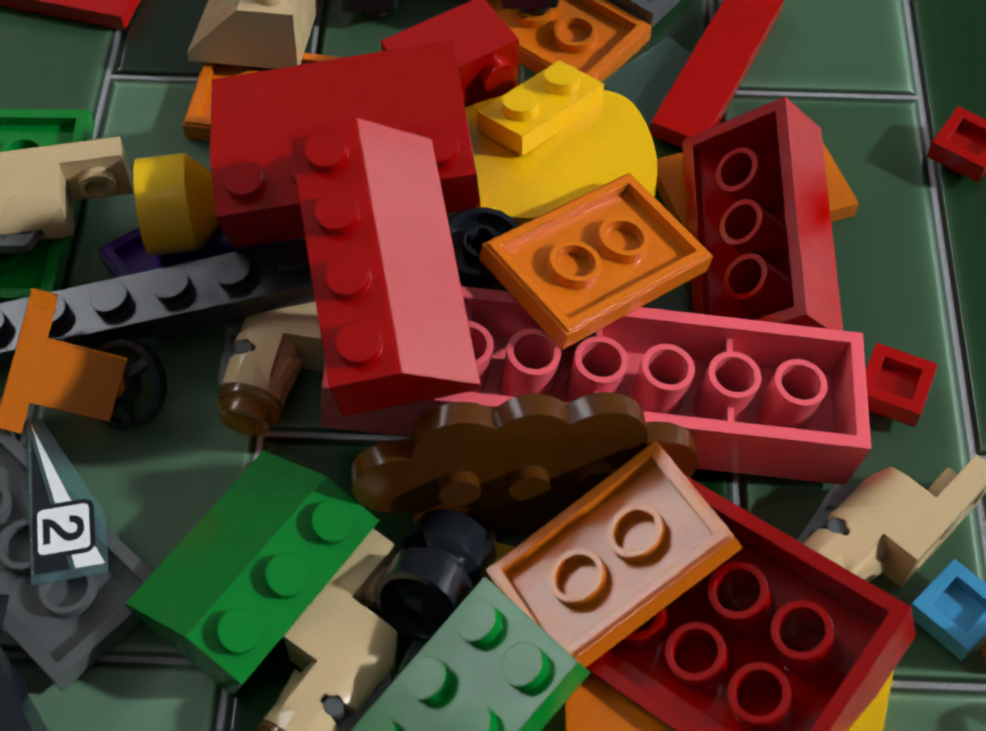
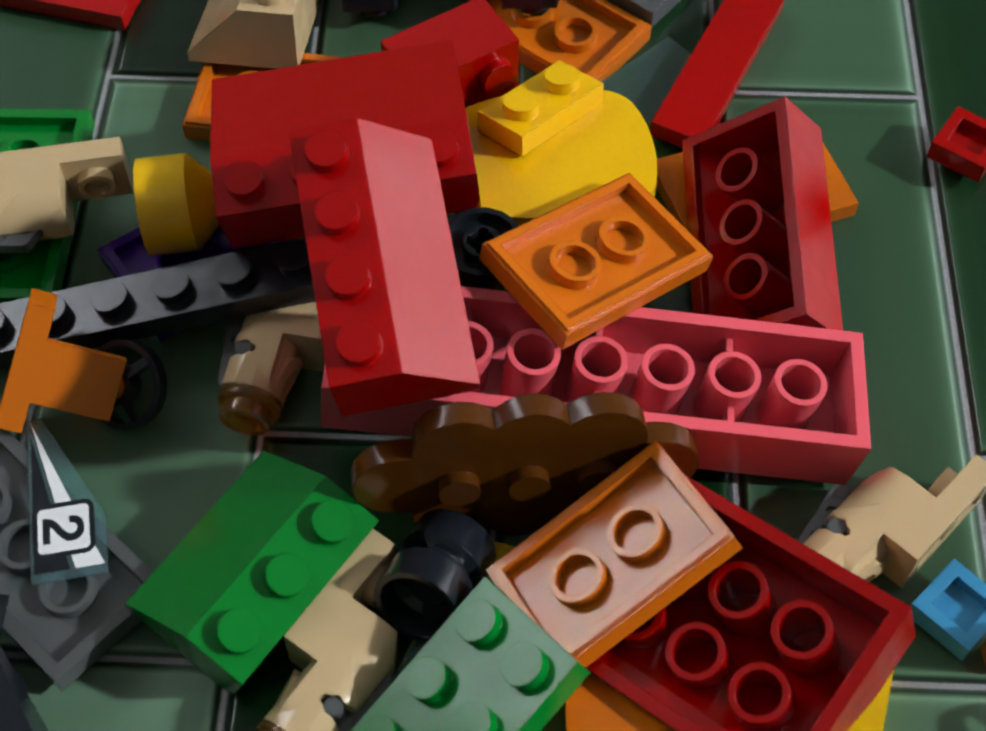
(898, 384): red plate -> none

